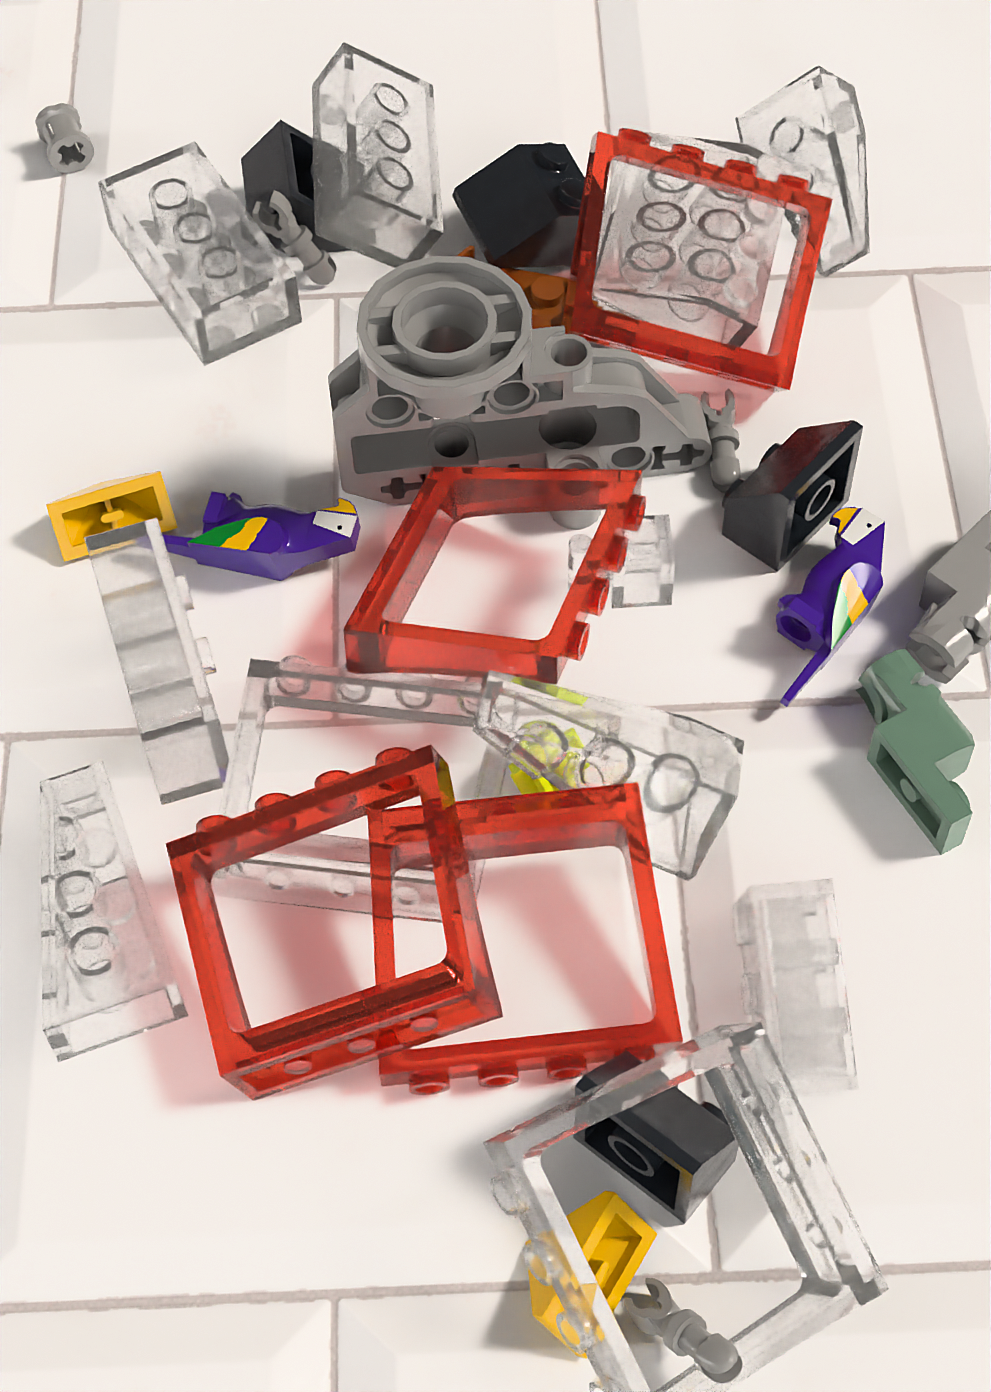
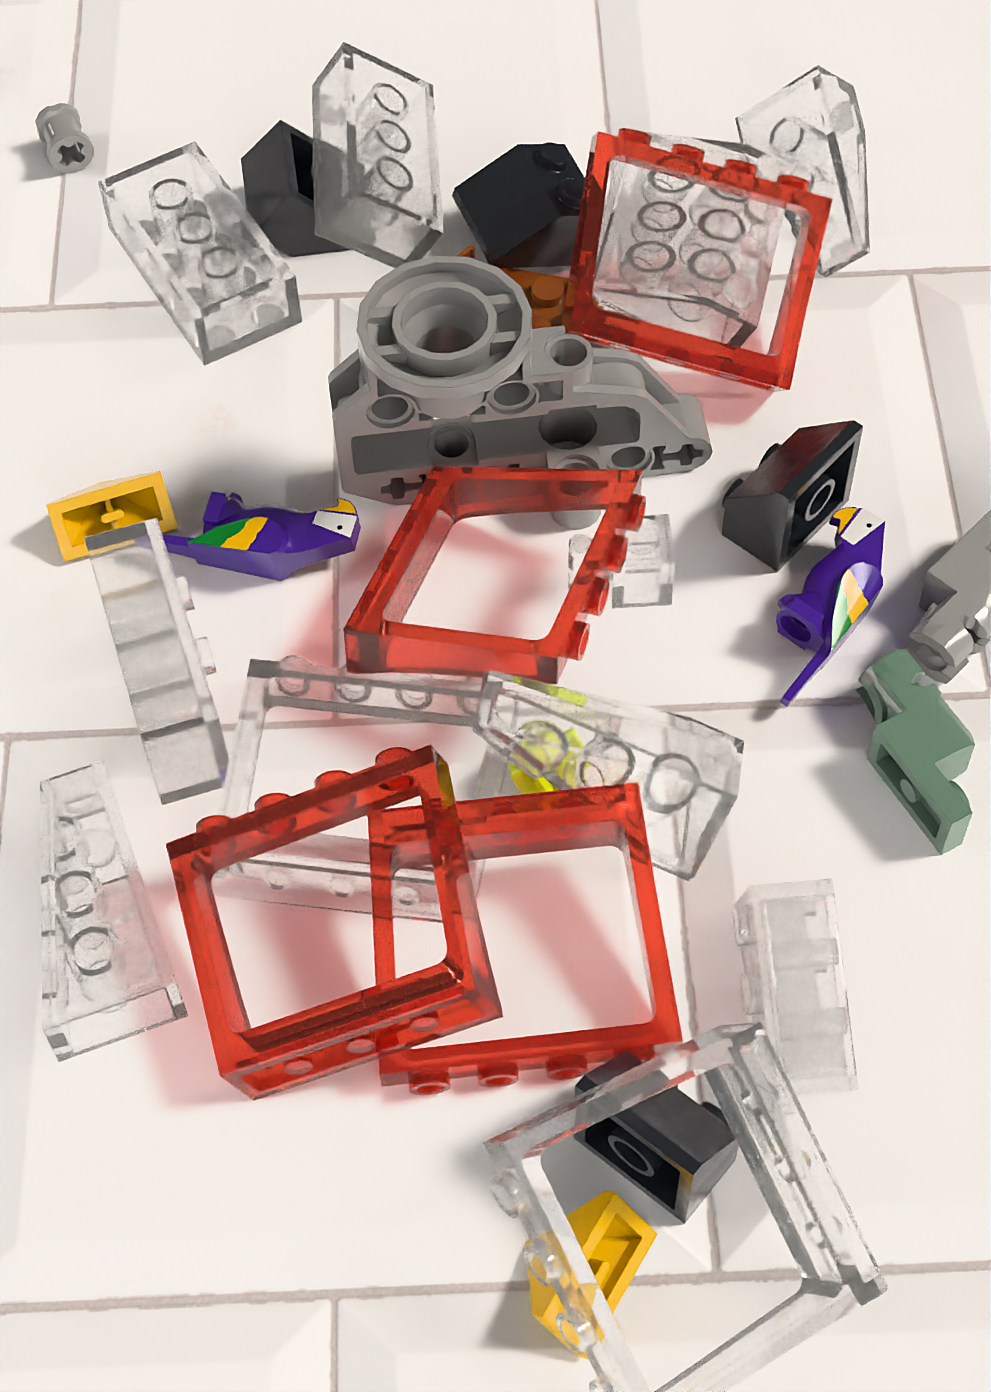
(295, 239): light grey piece -> none
(686, 1334): light grey piece -> none
(724, 442): light grey piece -> none

